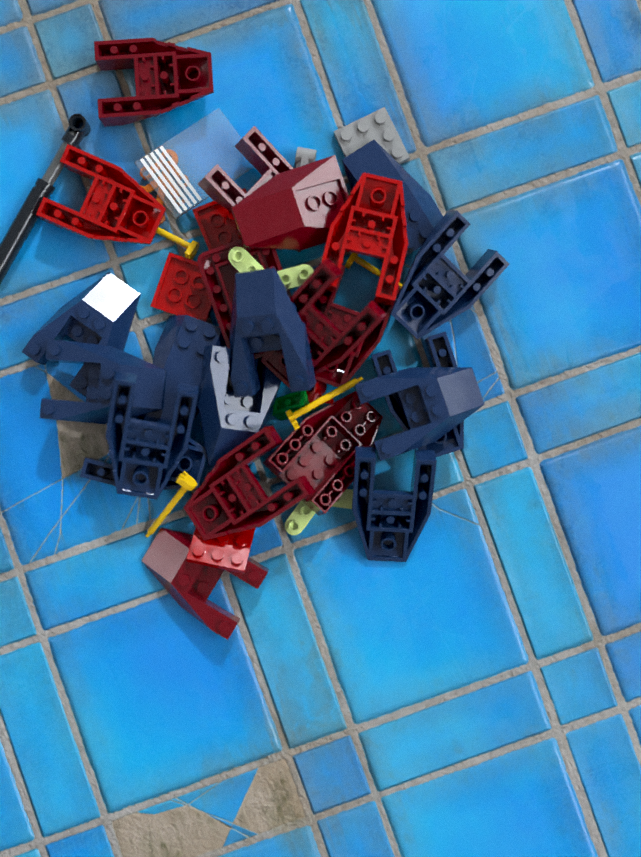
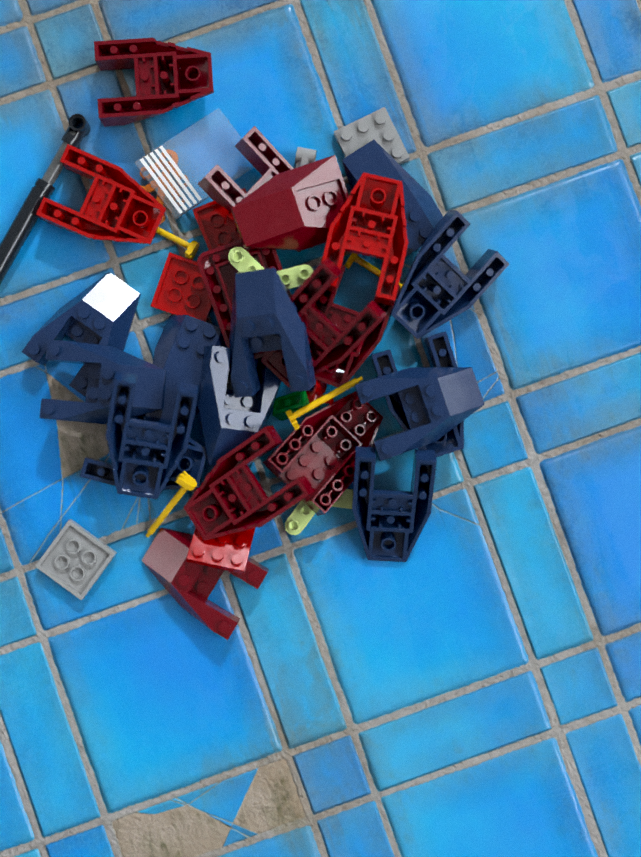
(76, 559): none -> light grey plate

